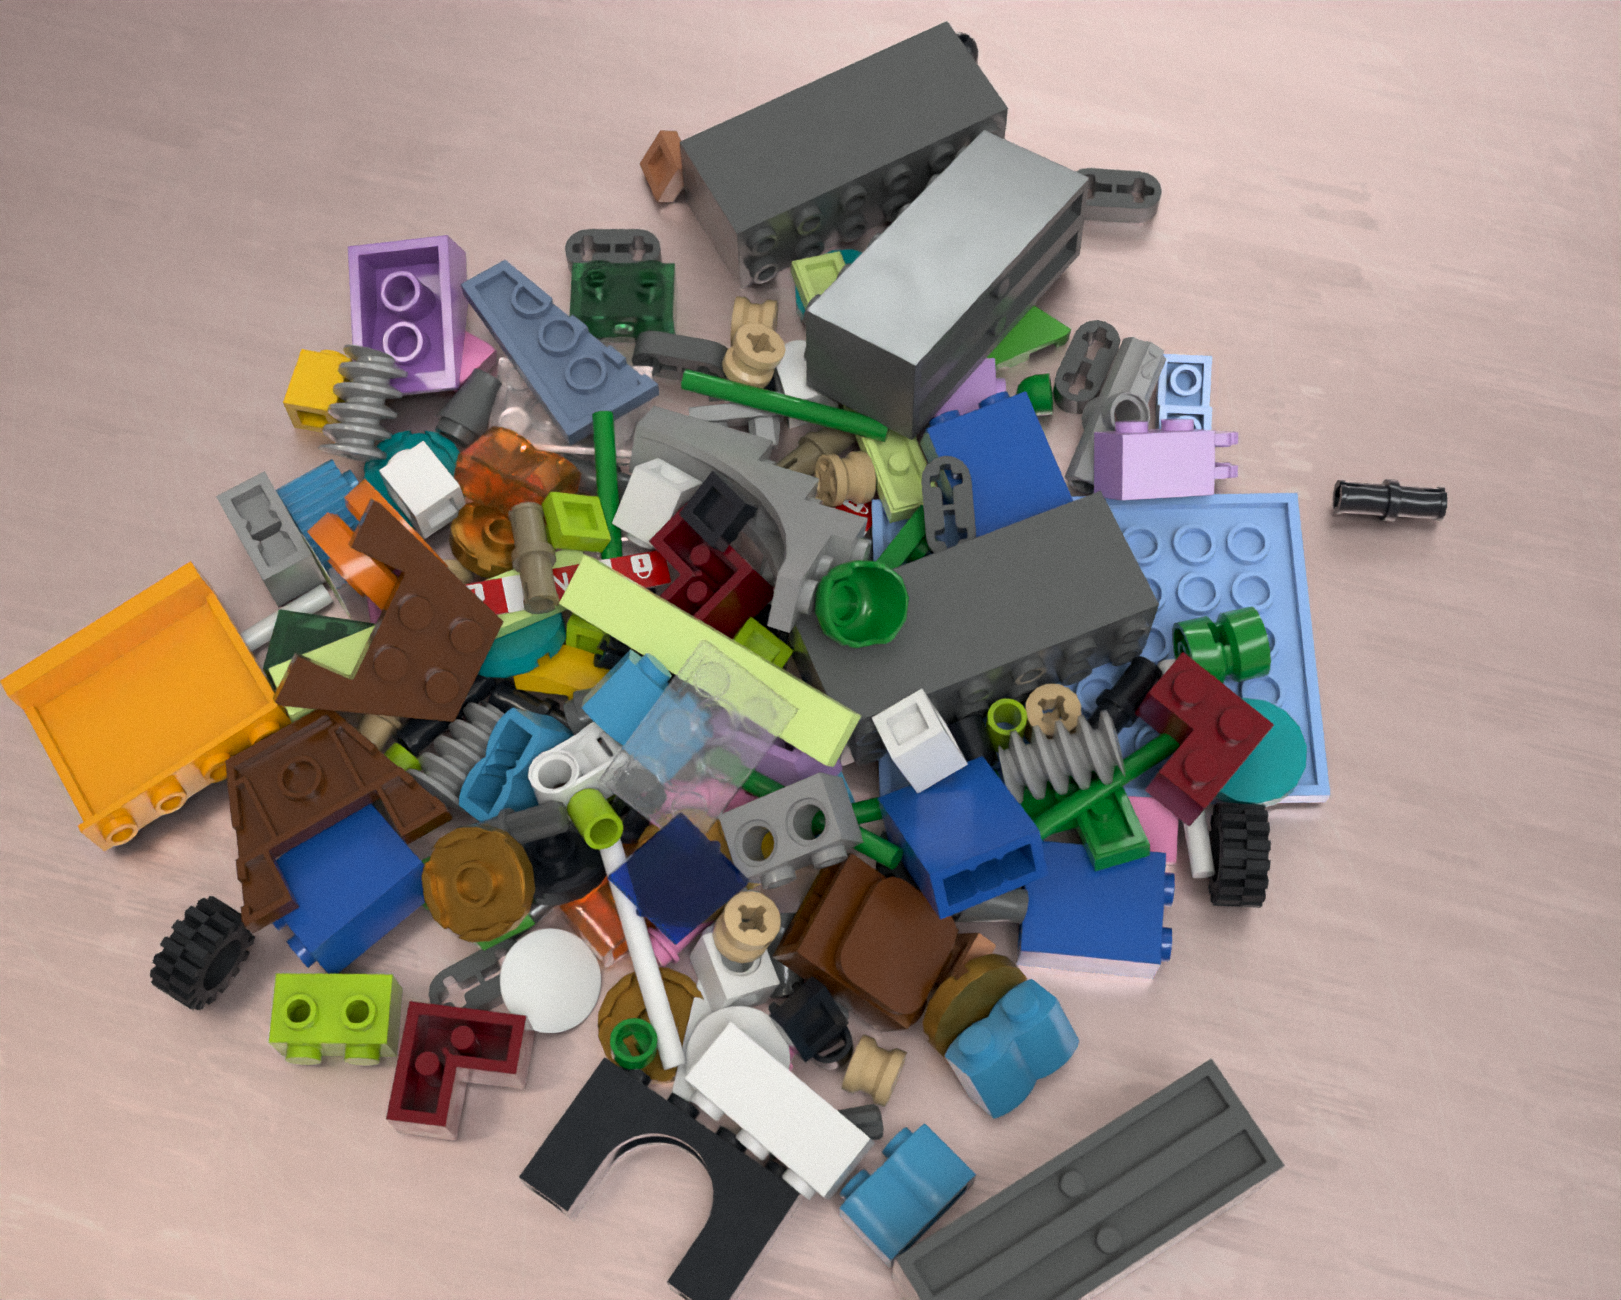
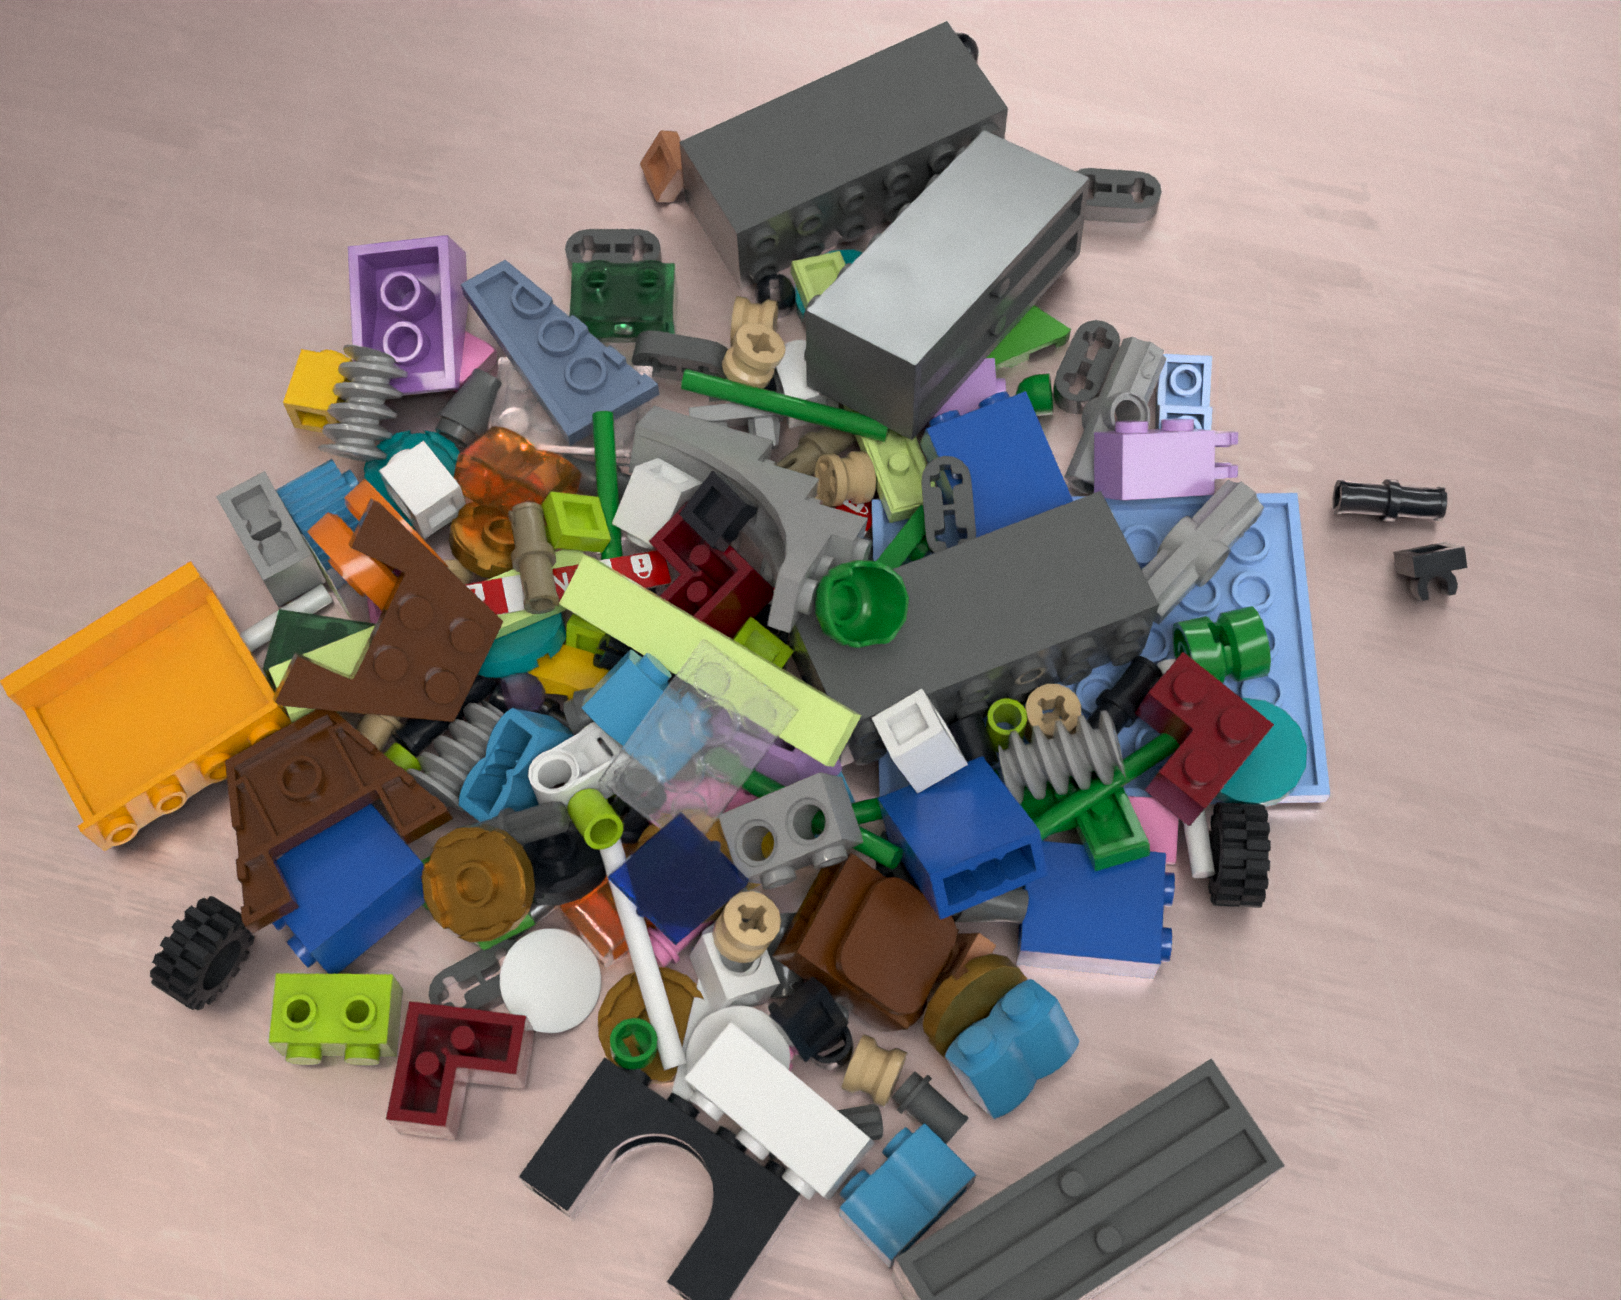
(522, 692): none -> clear purple hinge
(786, 291): none -> black hinge
(929, 1107): none -> dark grey pin
(1200, 545): none -> light grey piece
(1429, 562): none -> black tile

